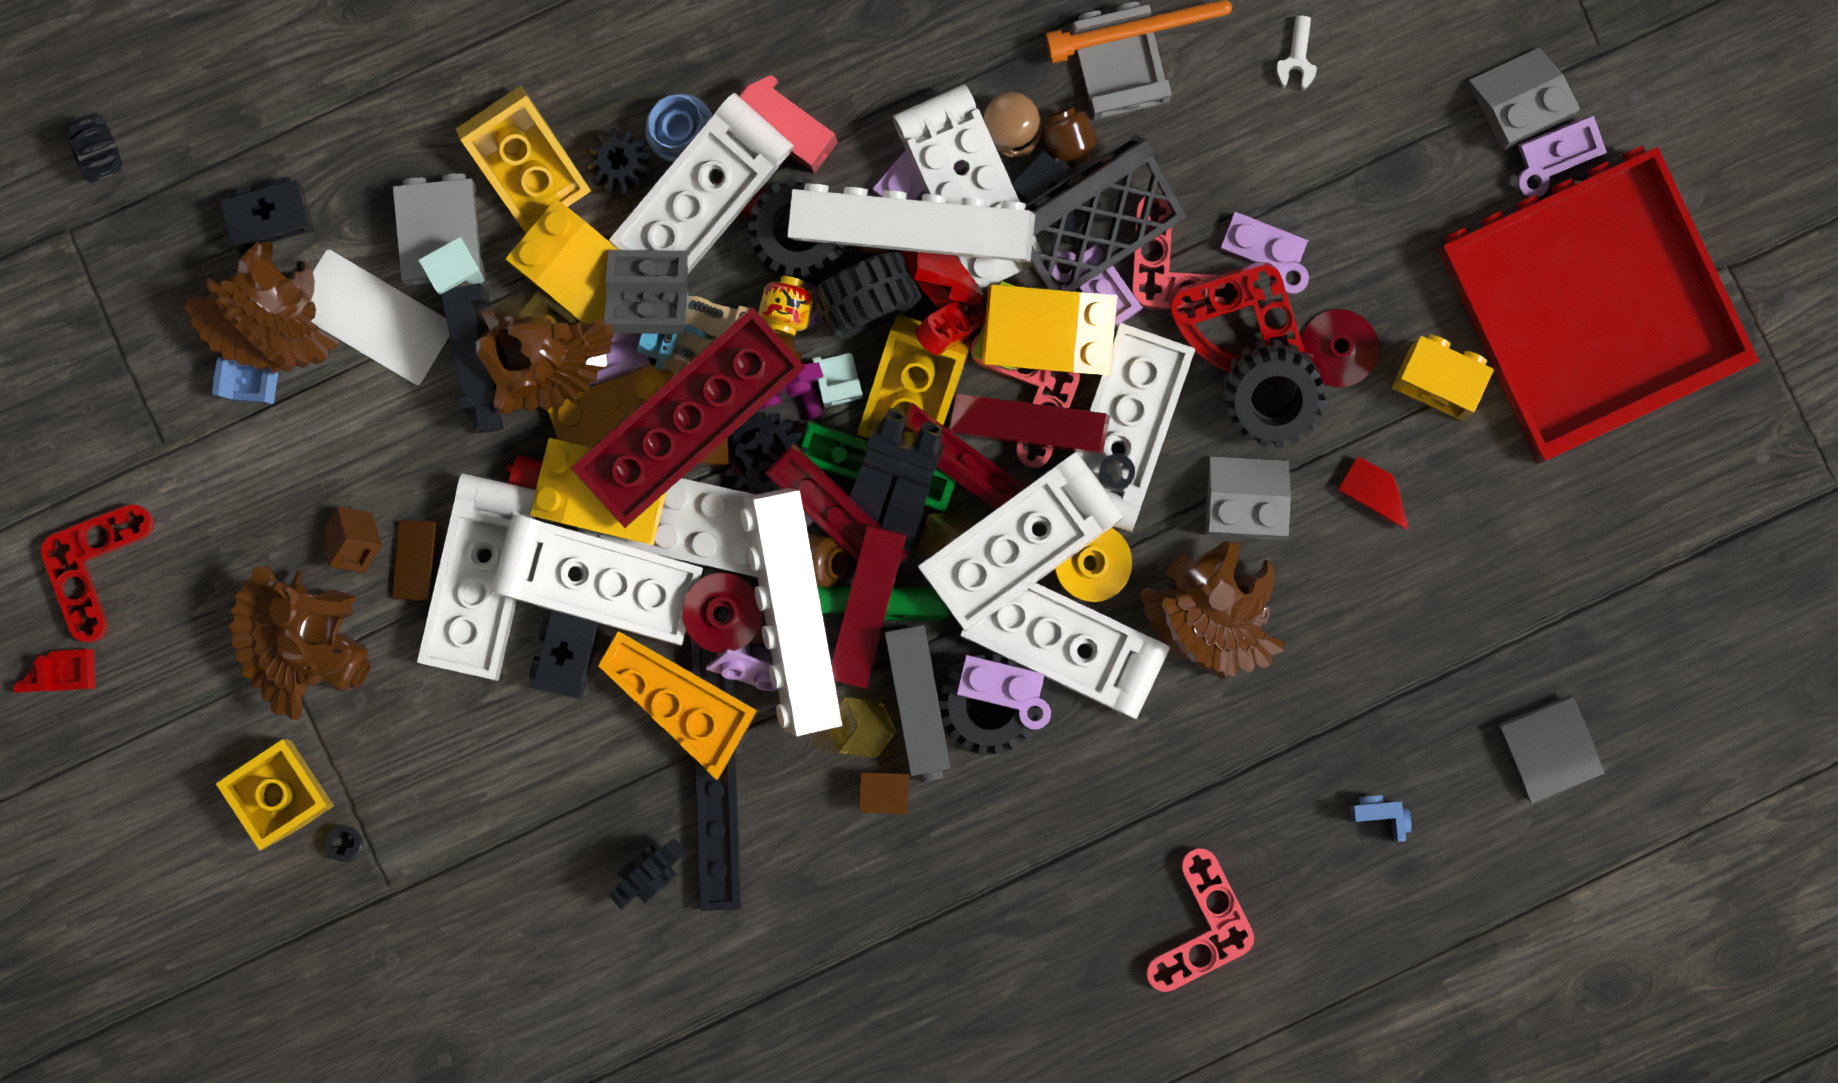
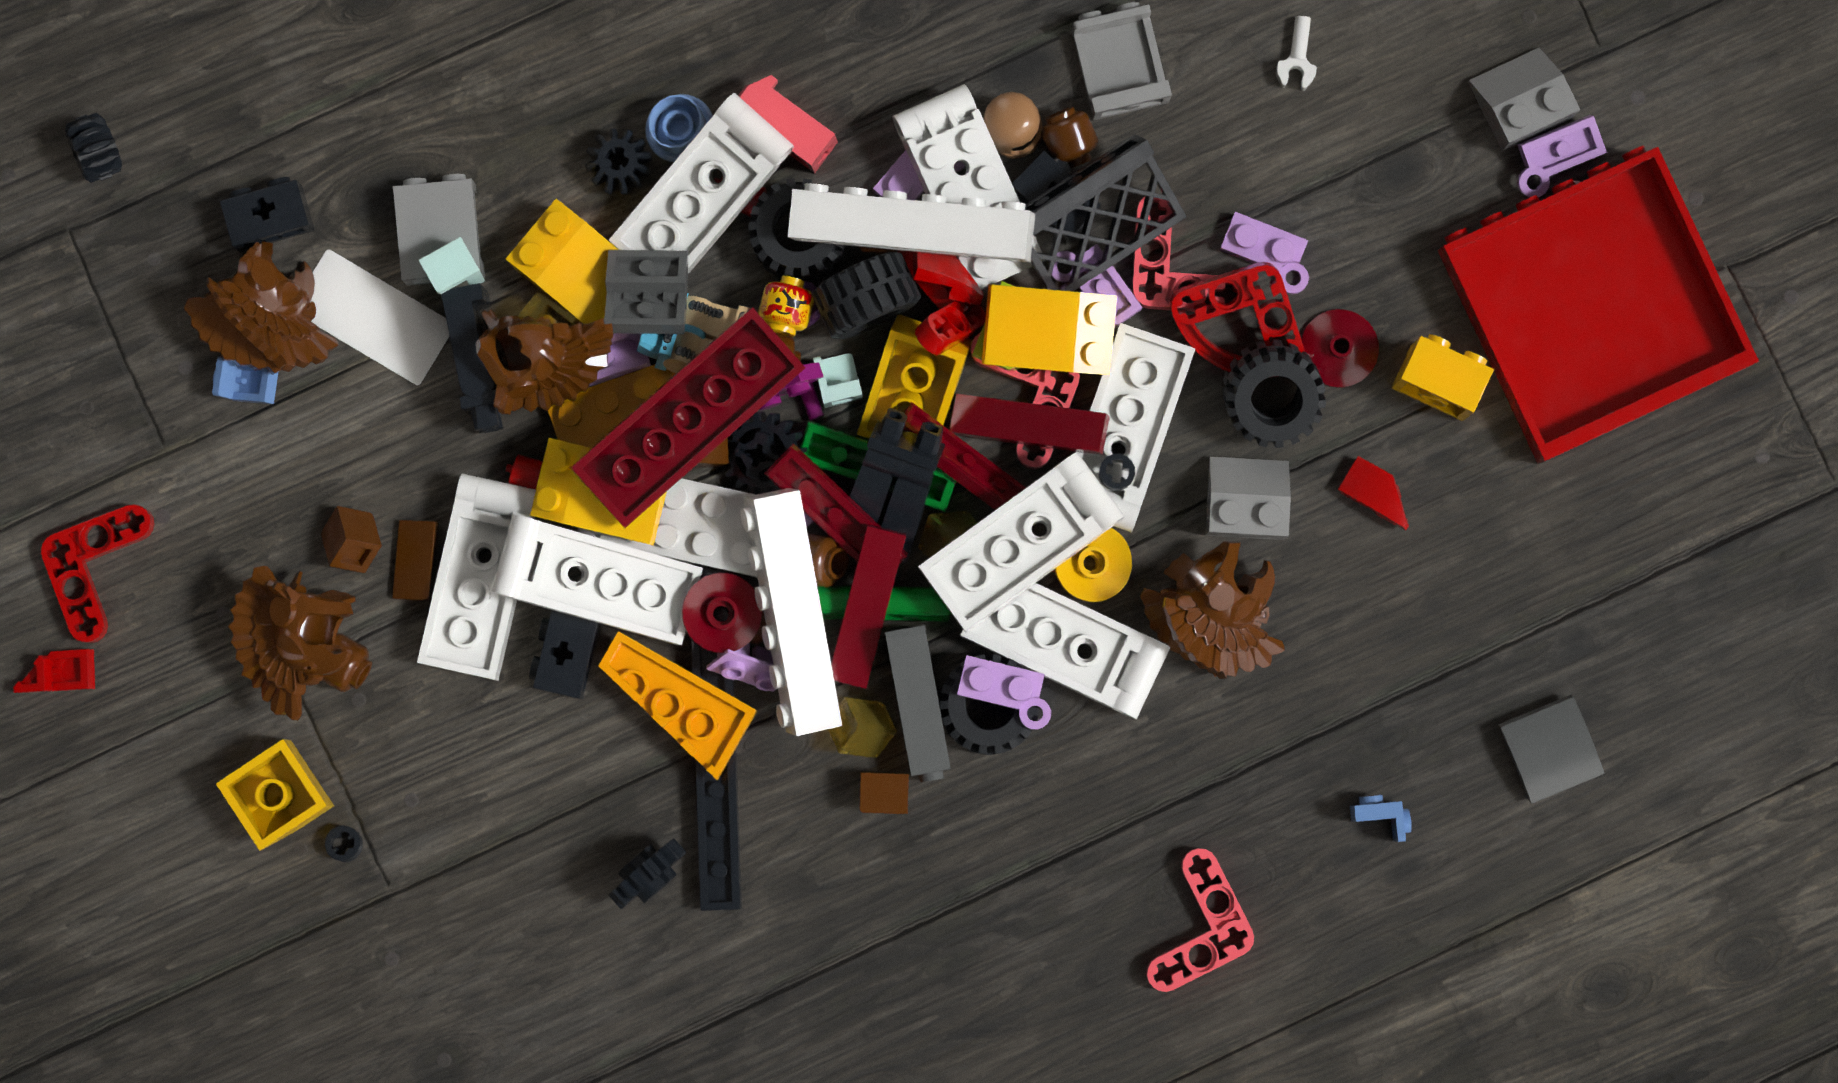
(522, 158): yellow slope -> none
(1062, 45): orange piece -> none

